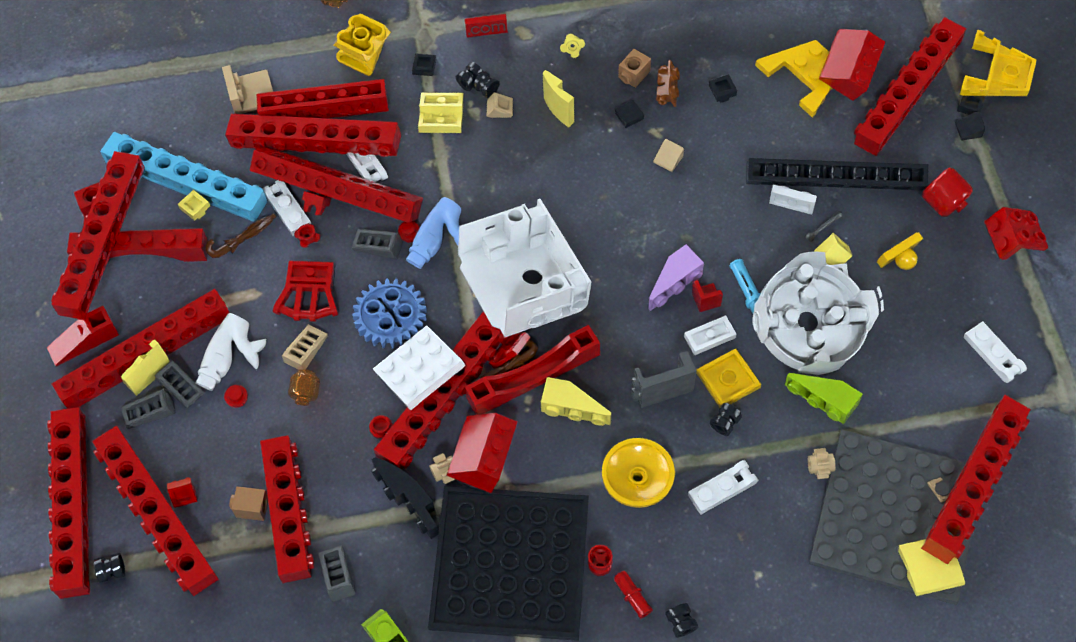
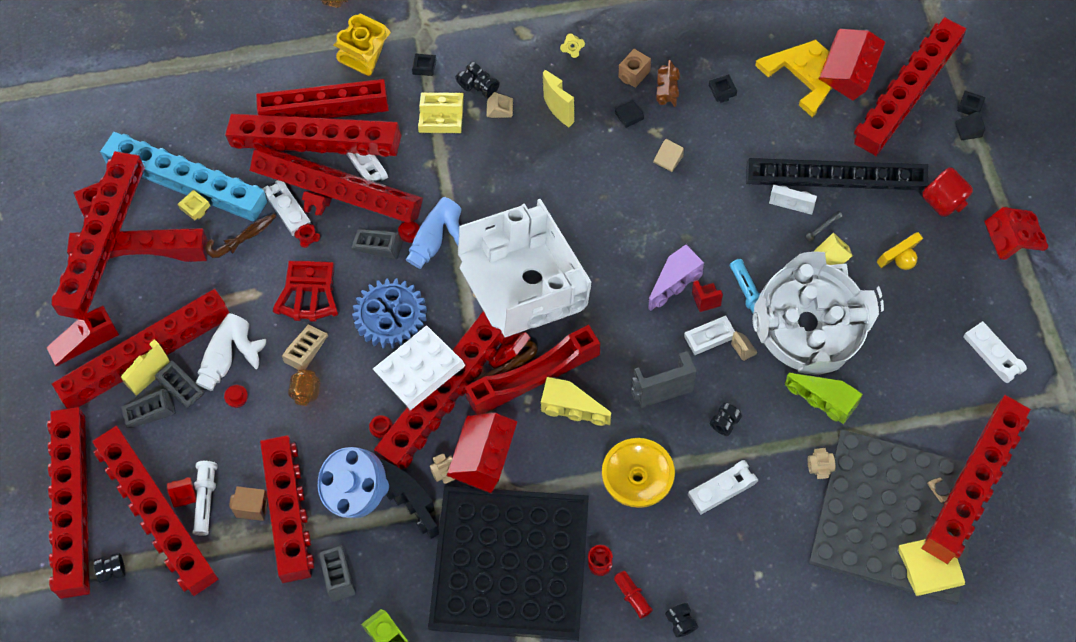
(204, 487): none -> white pin
(244, 88): tan bracket -> none
(352, 482): none -> piece
(486, 25): red tile -> none
(728, 378): yellow tile -> none
(743, 346): none -> tan slope
(1009, 71): yellow wing -> none

